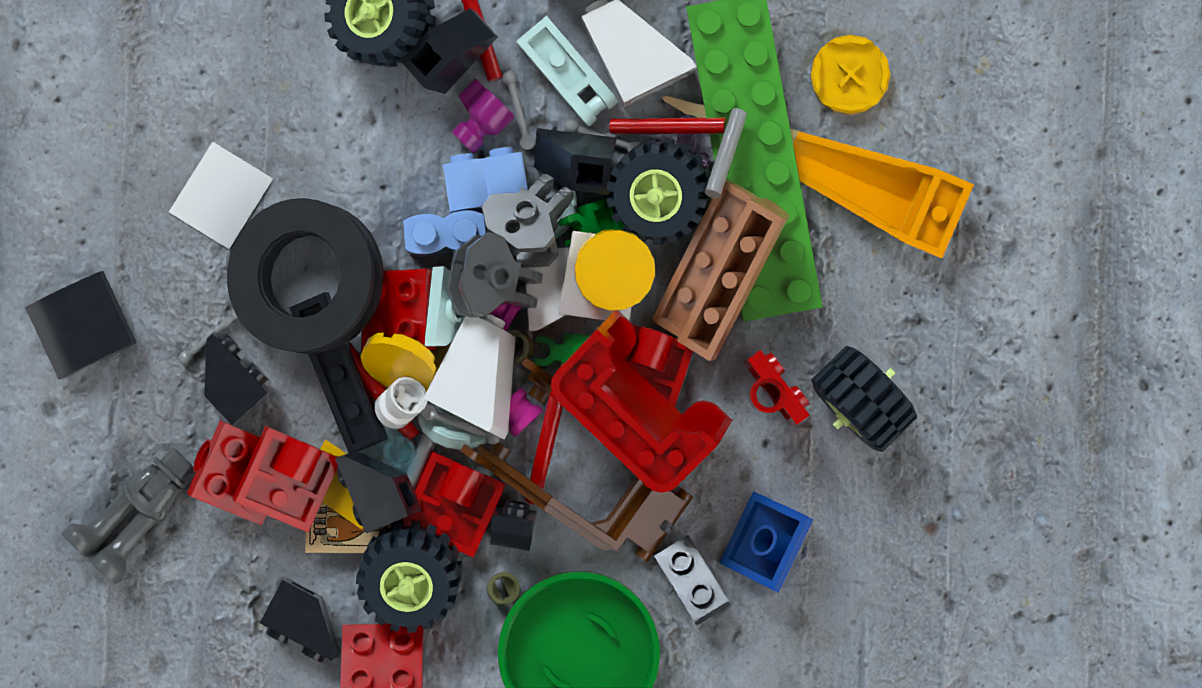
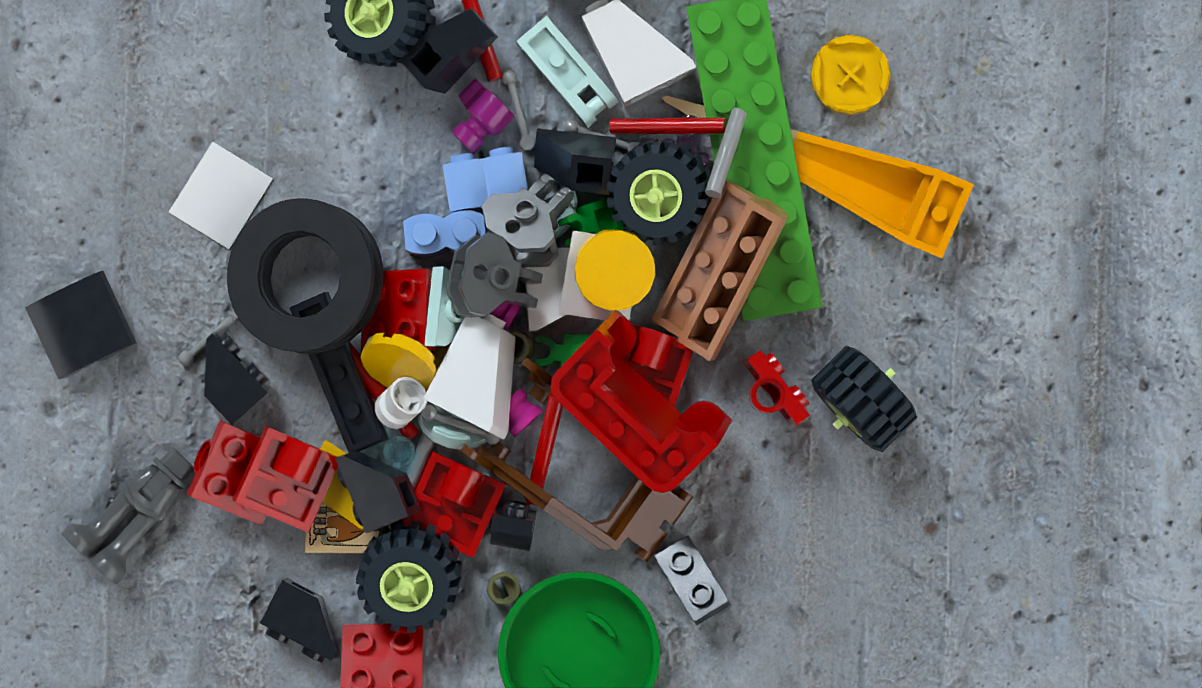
(766, 541): blue slope -> none

